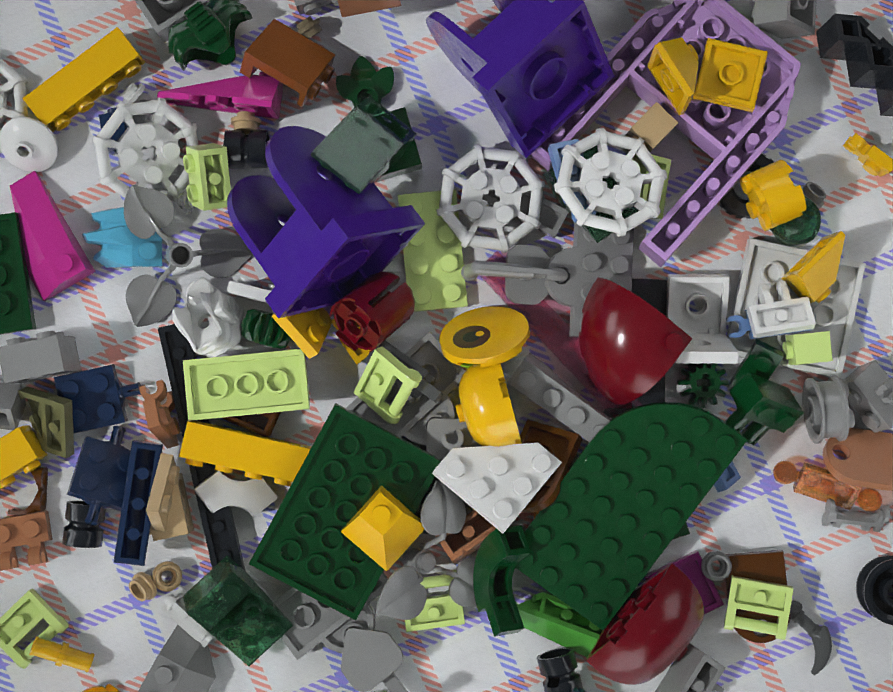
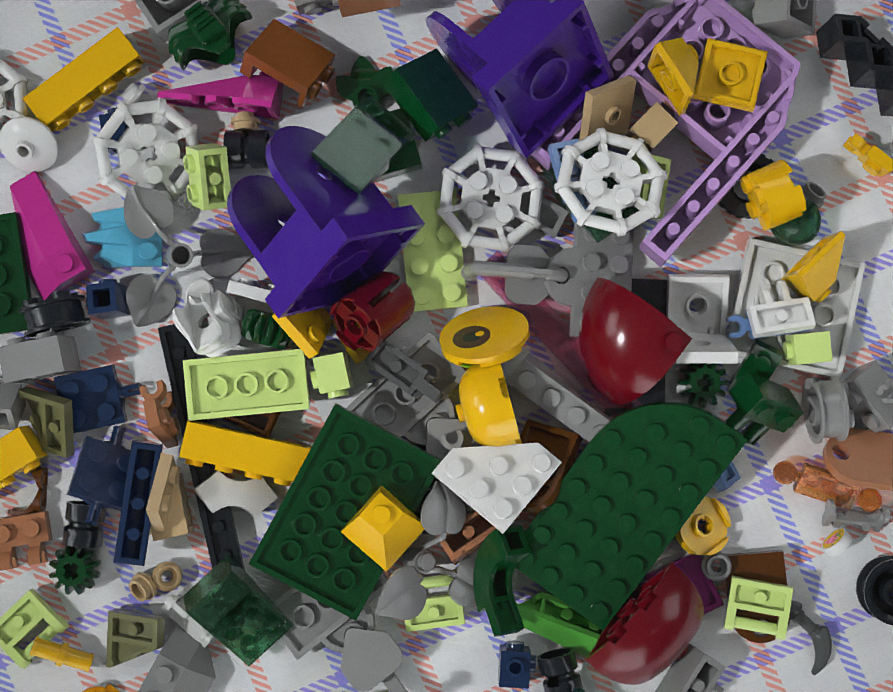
(55, 314): none -> black wheel
(65, 565): none -> dark green gear
(107, 299): none -> dark blue brick
(132, 635): none -> olive wing
(309, 27): dark tan plate -> none
(332, 374): none -> yellowish green brick
(378, 381): yellowish green plate -> none
(431, 95): none -> dark green brick
(515, 665): none -> dark blue brick
(608, 107): none -> tan plate
(714, 537): none -> yellow plate
(837, 542): none -> white tile

